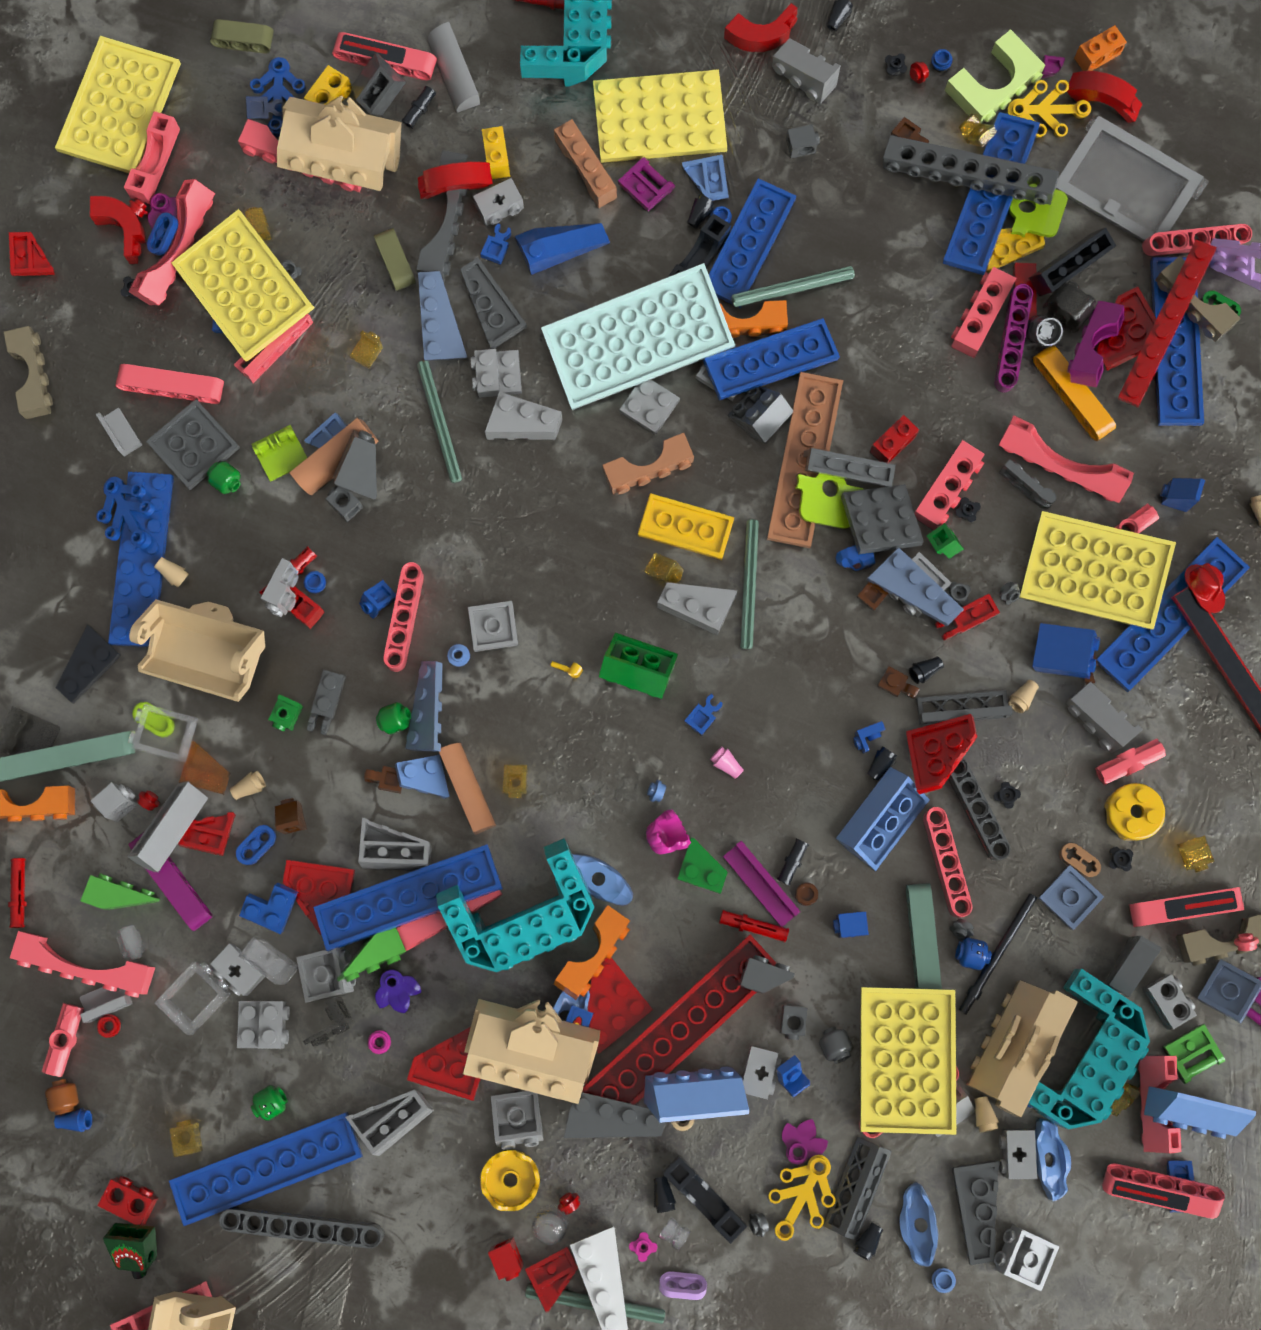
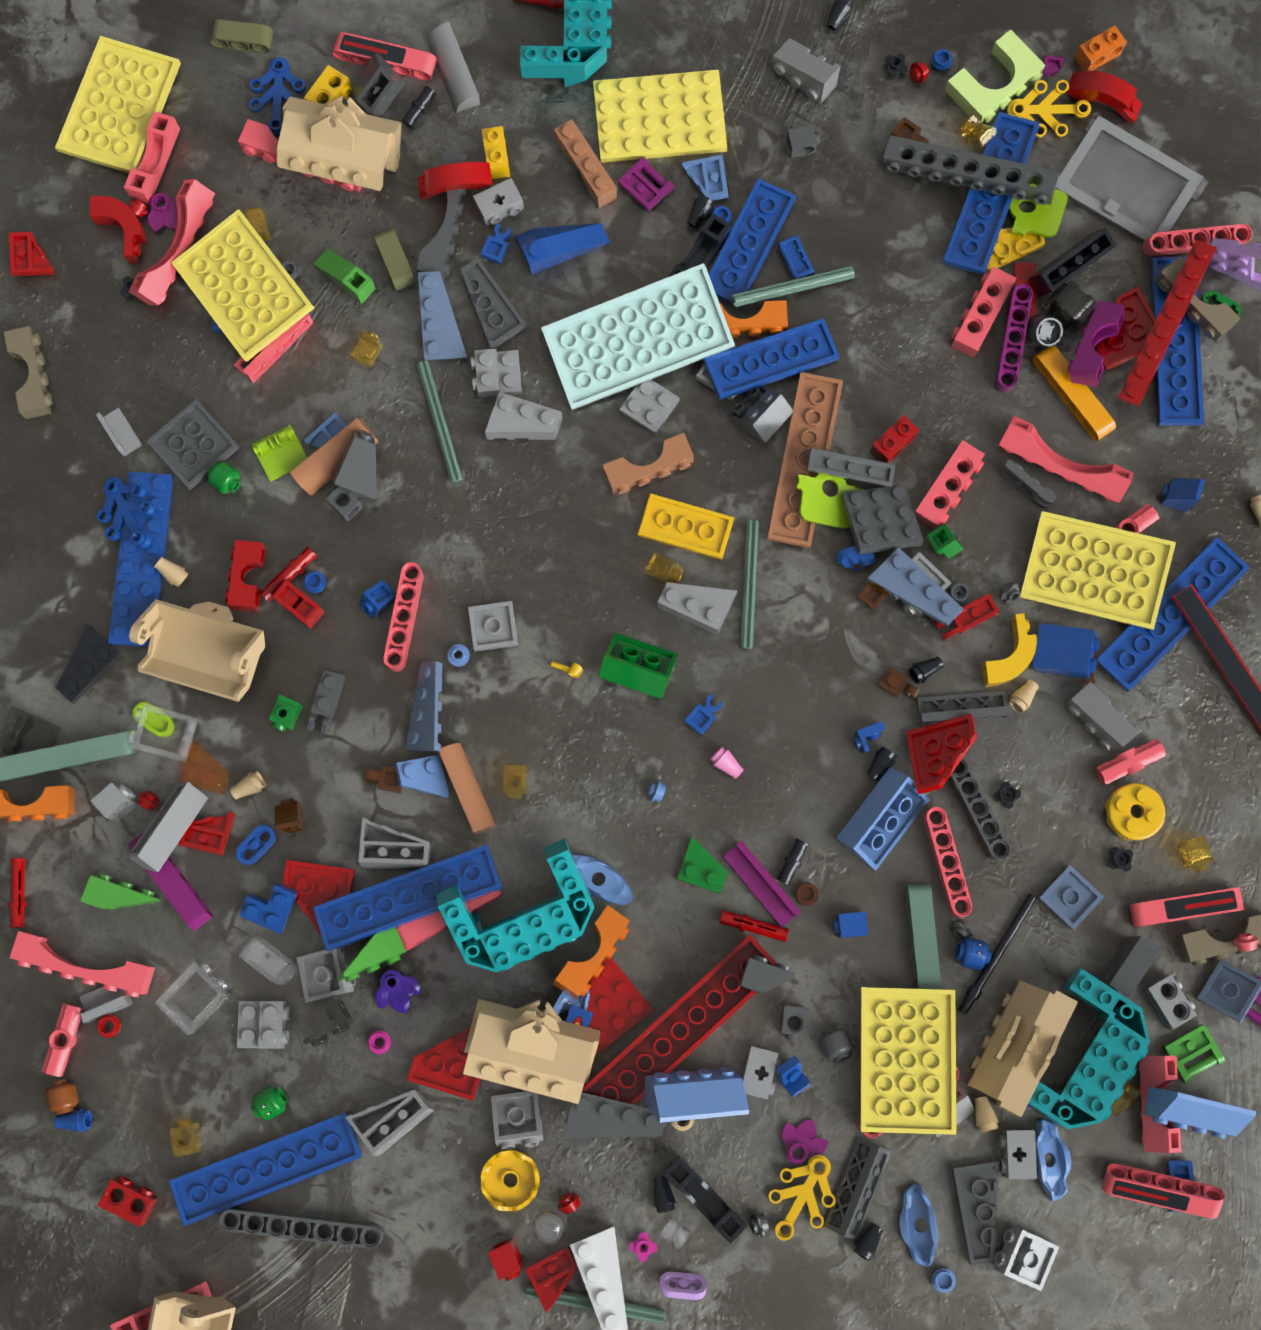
(130, 943): clear brick -> none
(132, 1247): dark green torso -> none
(162, 234): blue plate -> none
(169, 383): coral beam -> none
(224, 967): light grey brick -> none
(245, 556): none -> red arch
(258, 107): dark blue plate -> none
(278, 595): light grey plate -> none
(345, 275): none -> bright green slope
(393, 718): green head -> none
(667, 834): dark pink hair -> none
(758, 37): red arch -> none
(795, 257): none -> blue plate
(965, 515): black plate -> none
(1005, 670): none -> yellow arch
(1083, 856): medium nougat beam -> none
(1206, 585): red piece -> none

